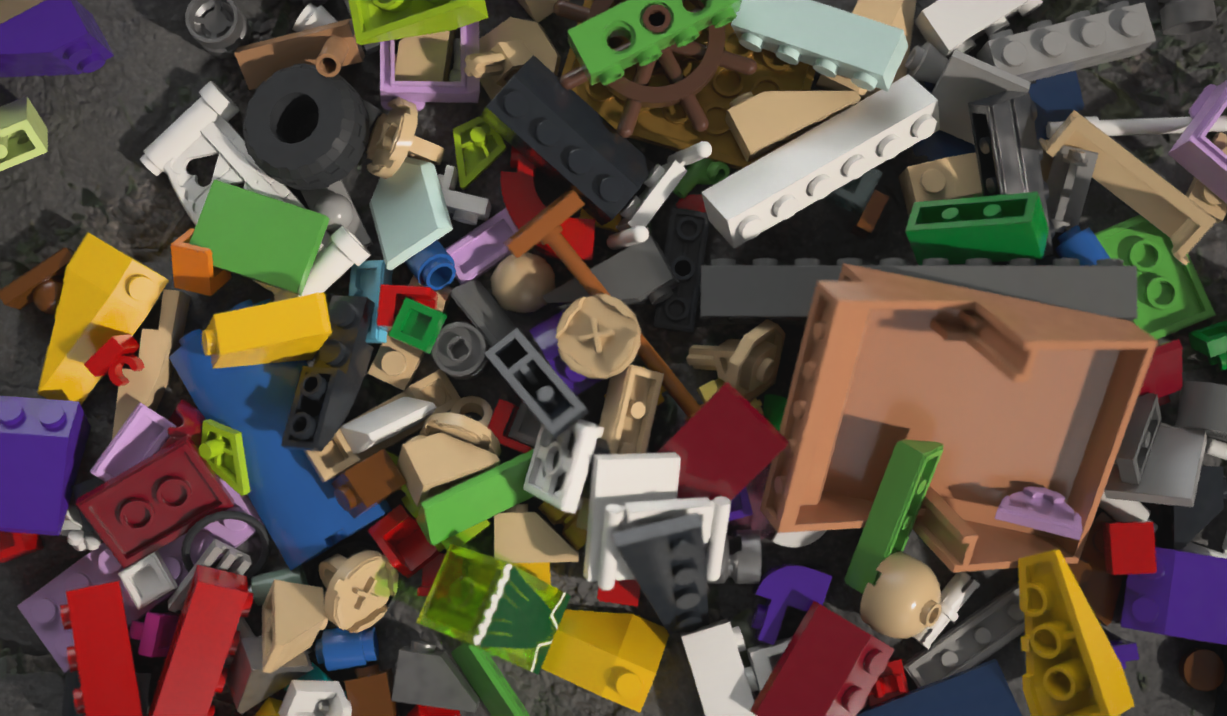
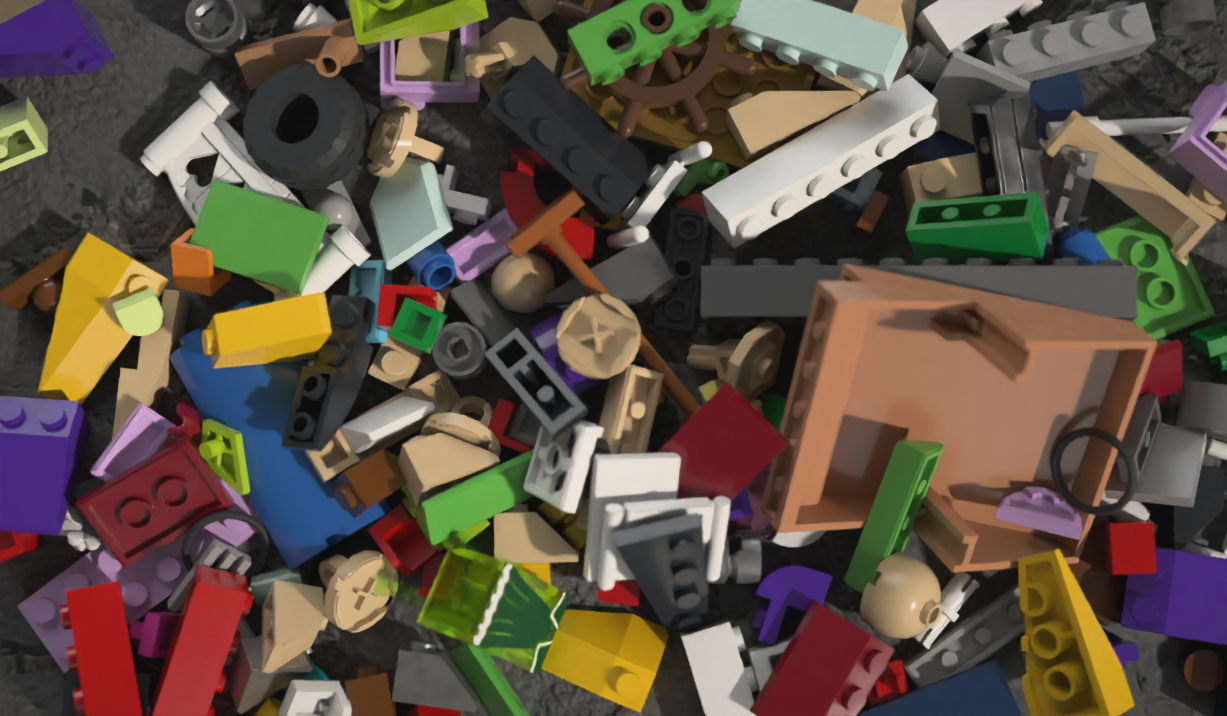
(112, 357): red tile -> none
(140, 313): none -> yellowish green tile
(148, 580): white tile -> none
(347, 650): blue brick -> none
(476, 149): lime piece -> none
(1129, 461): none -> black tyre

